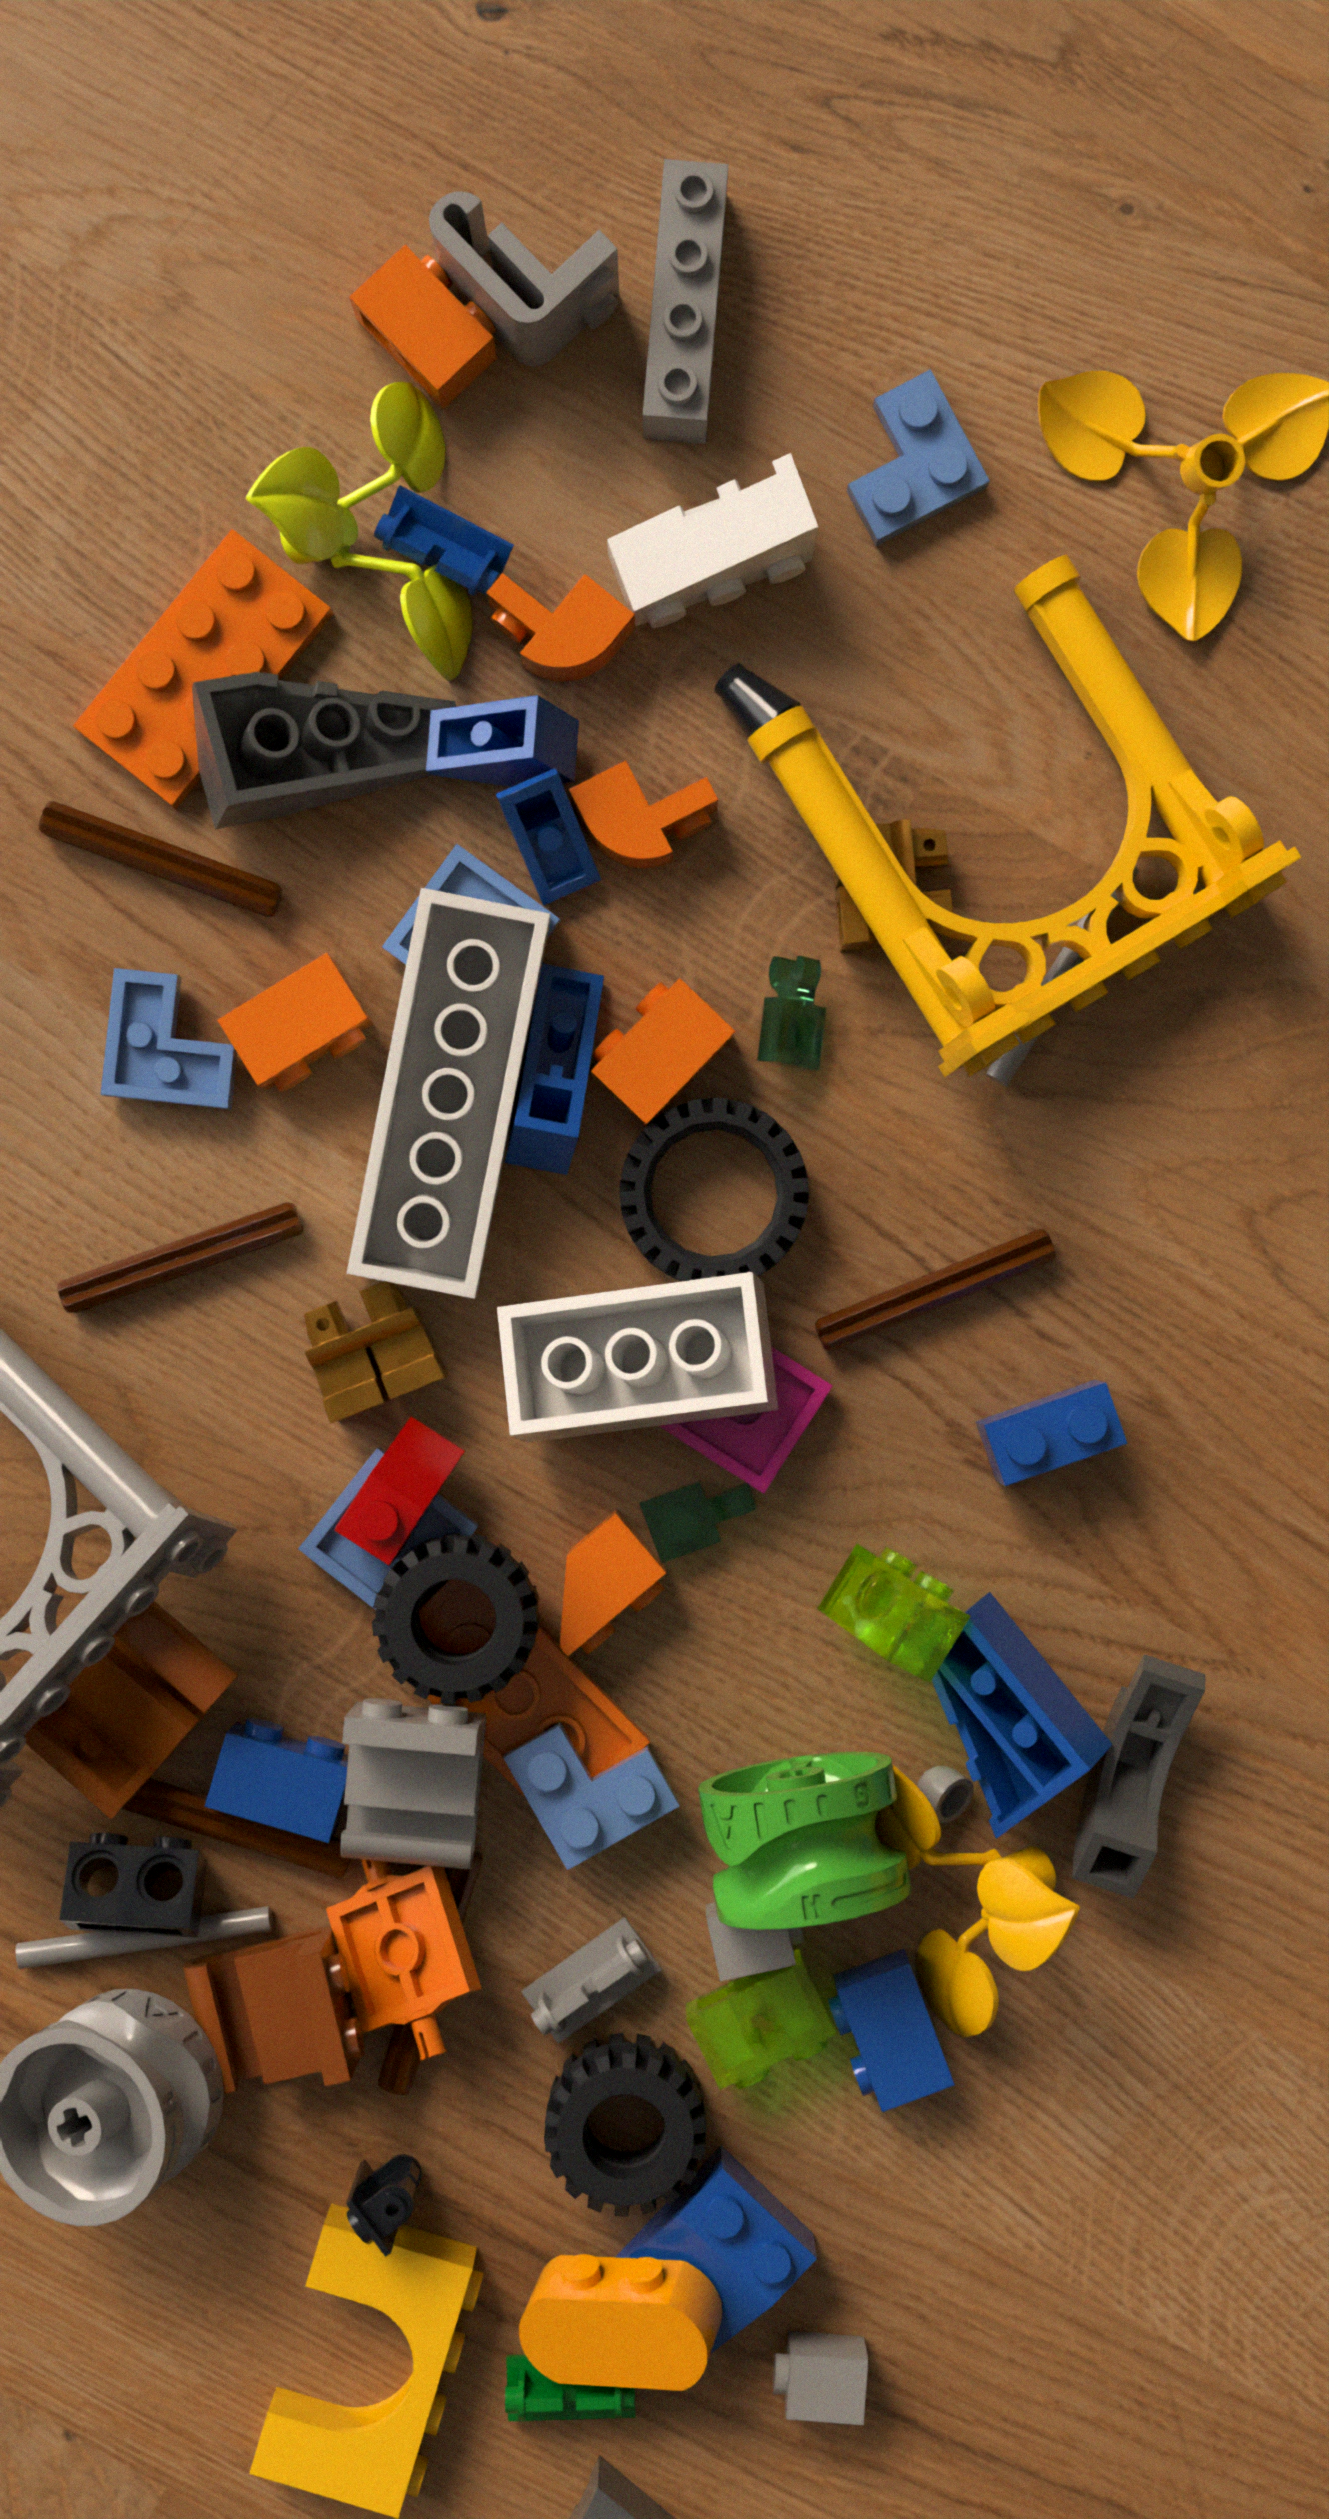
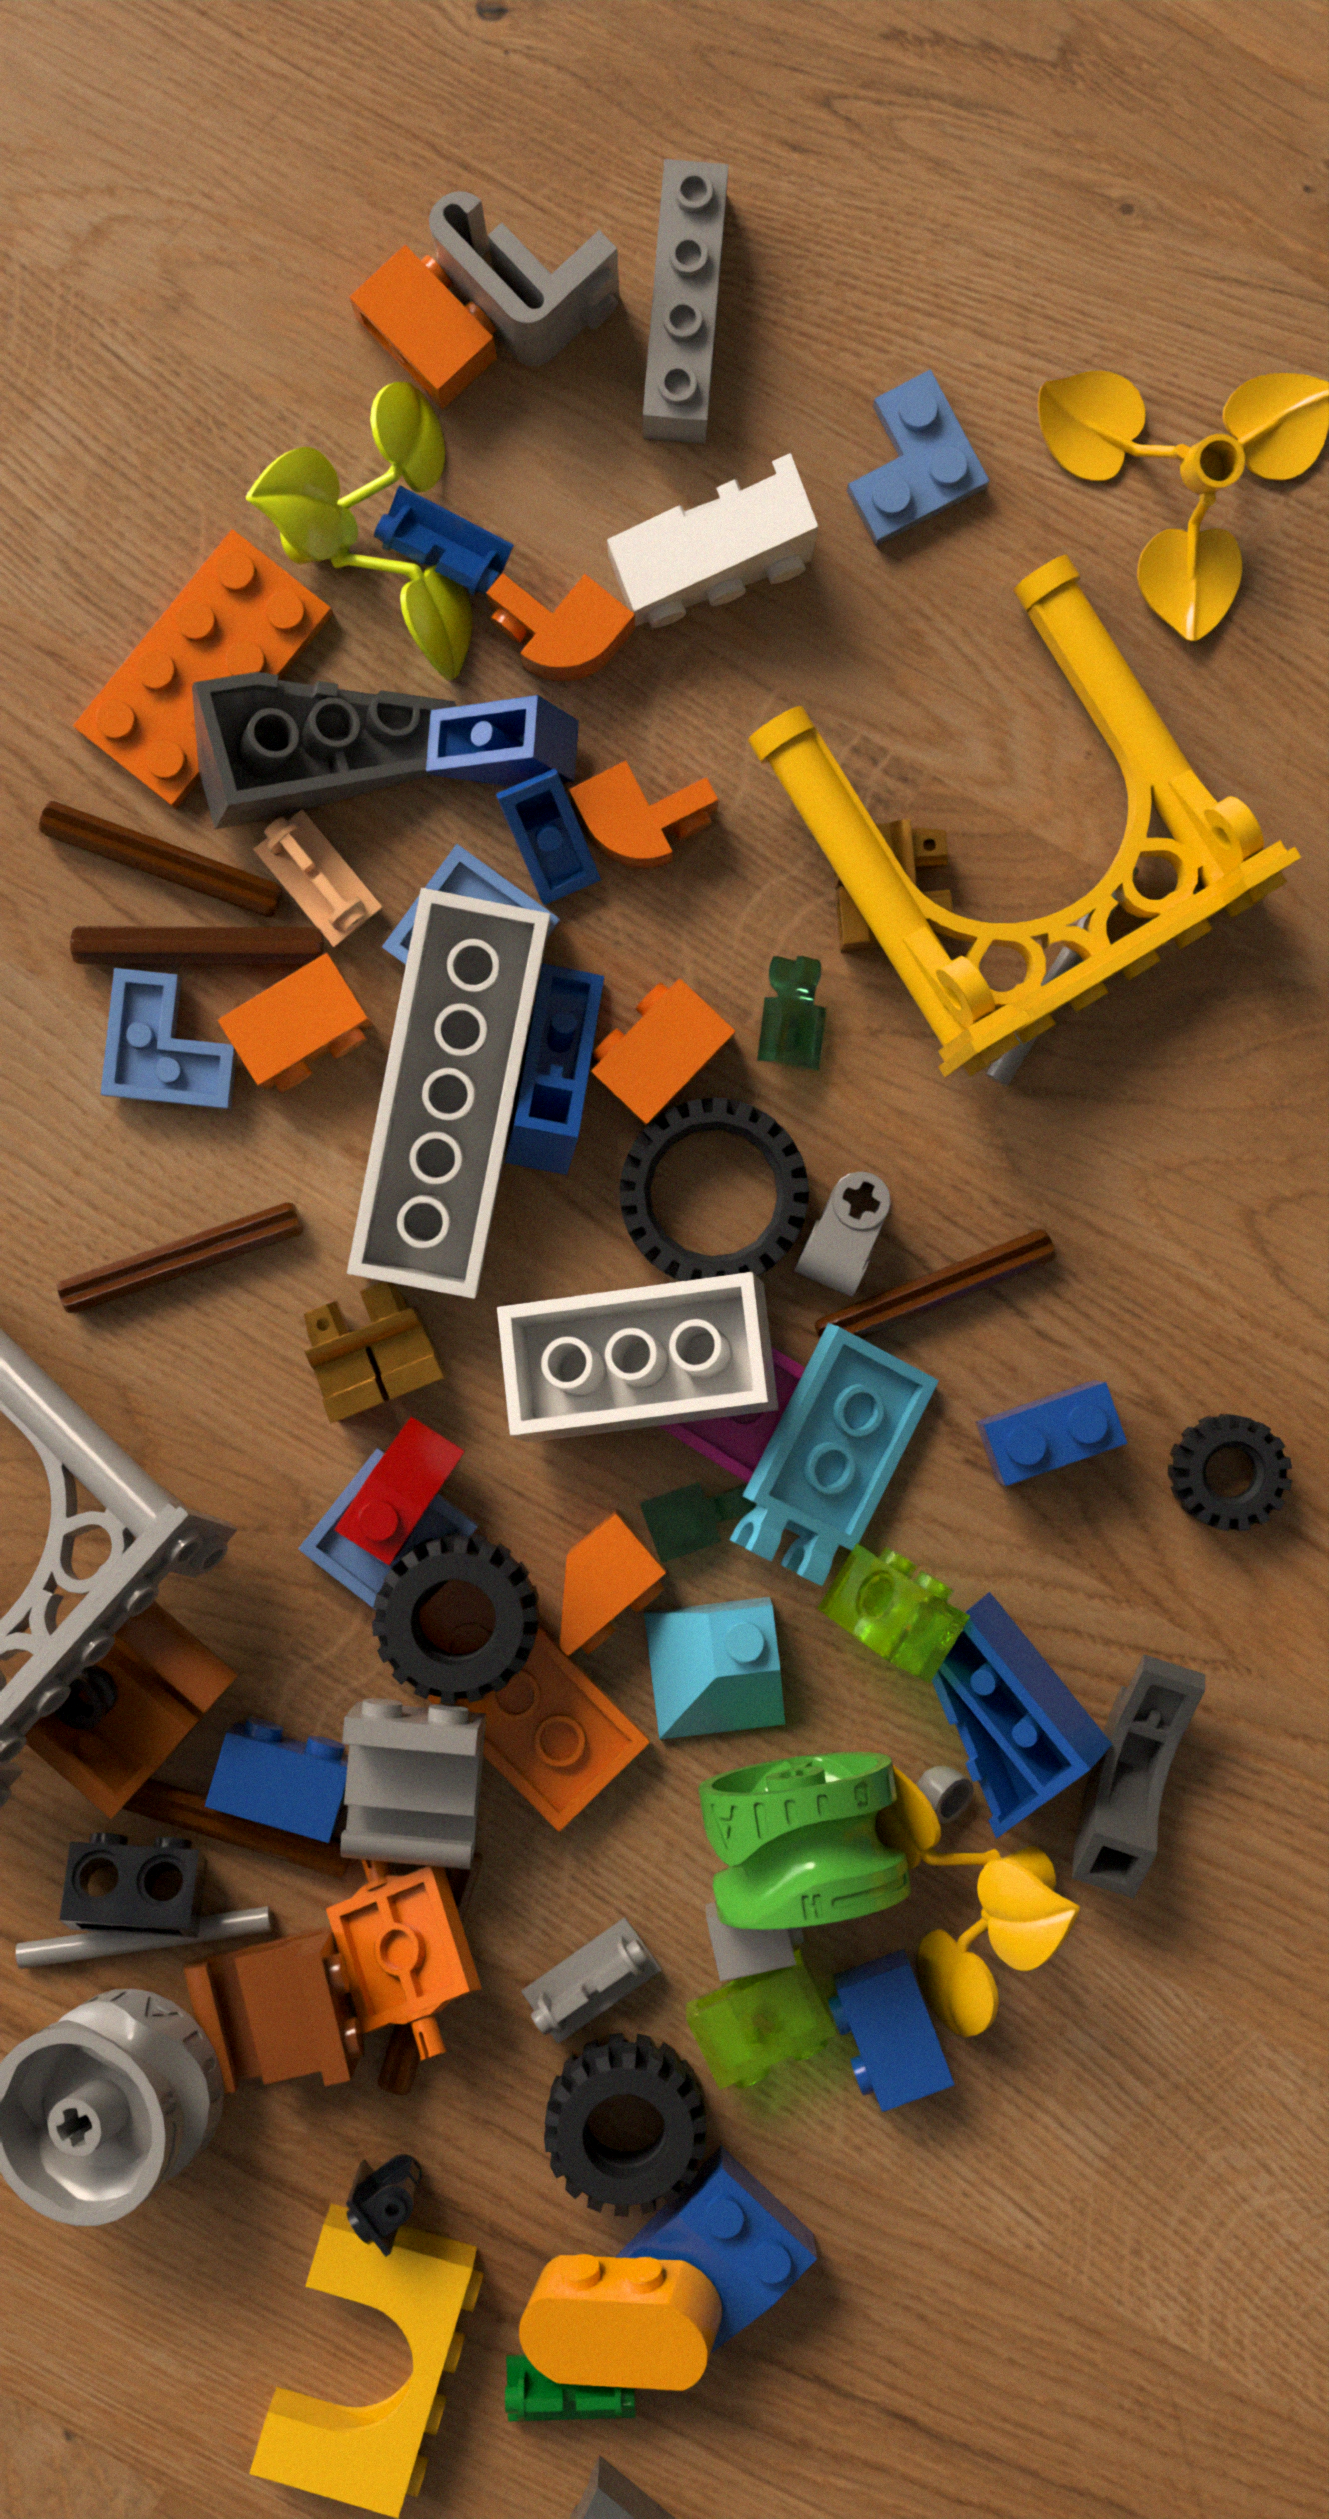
(102, 1699): none -> black bush
(196, 945): none -> reddish brown axle
(317, 877): none -> light nougat hinge
(587, 1811): medium blue plate -> none
(715, 1668): none -> medium azure slope
(751, 698): black cone -> none
(822, 2377): light grey brick -> none
(832, 1452): none -> medium azure tile
(840, 1244): none -> light grey piece
(1267, 1481): none -> black tyre

